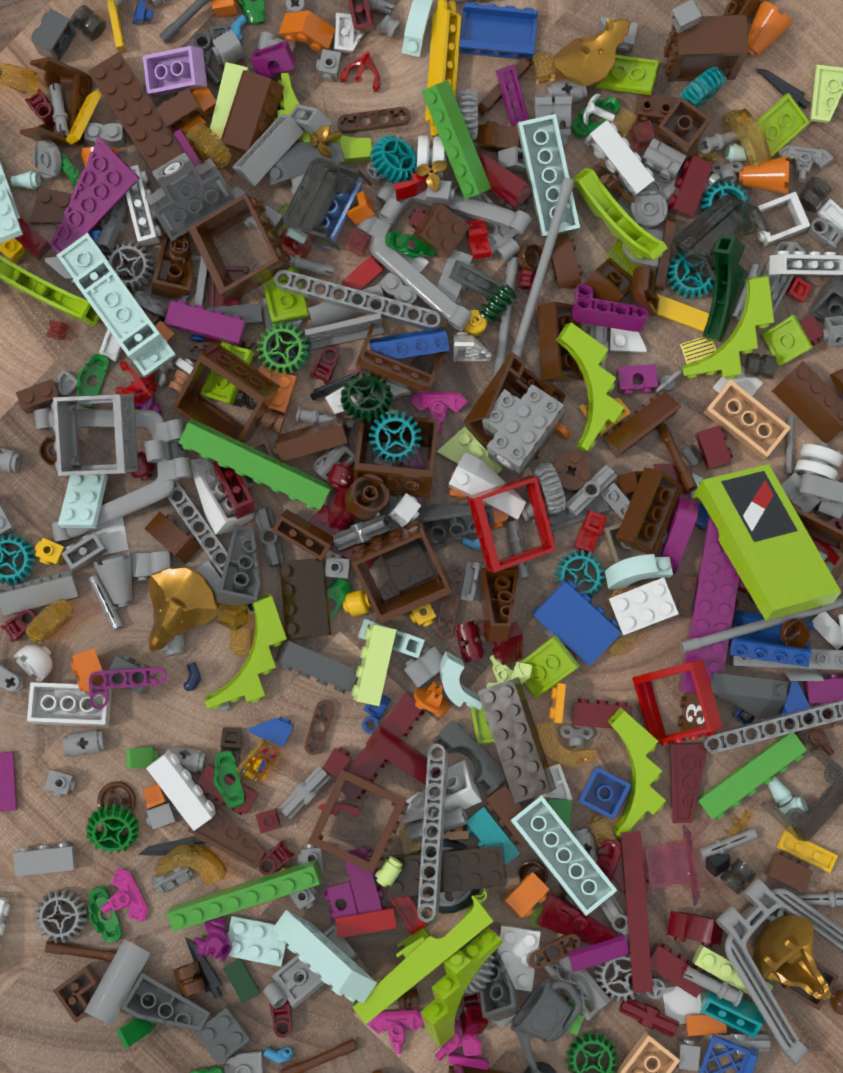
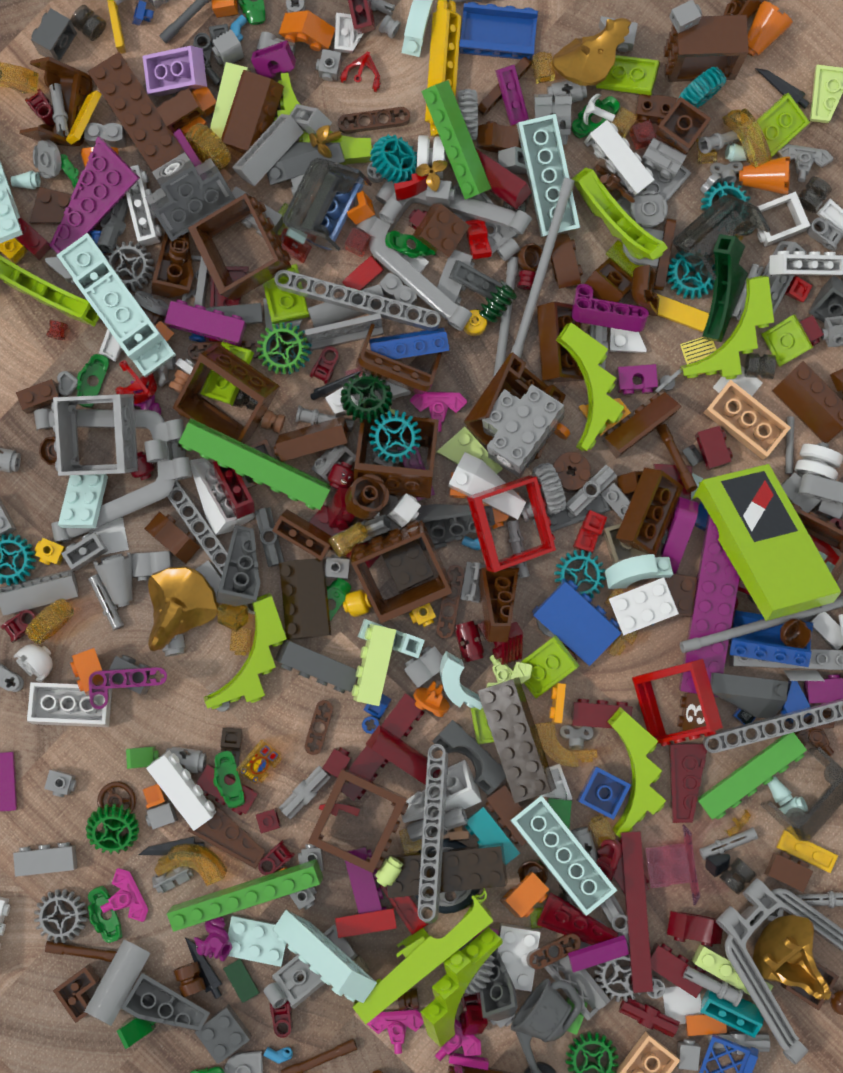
(72, 741): light grey piece -> none
(194, 678): dark blue arm -> none
(274, 730): blue slope -> none
(283, 397): orange brick -> none
(311, 266): light grey pin -> none
(341, 891): magenta brick -> none
(344, 541): none -> clear yellow piece
(468, 348): white wedge -> none
(689, 186): dark red brick -> none

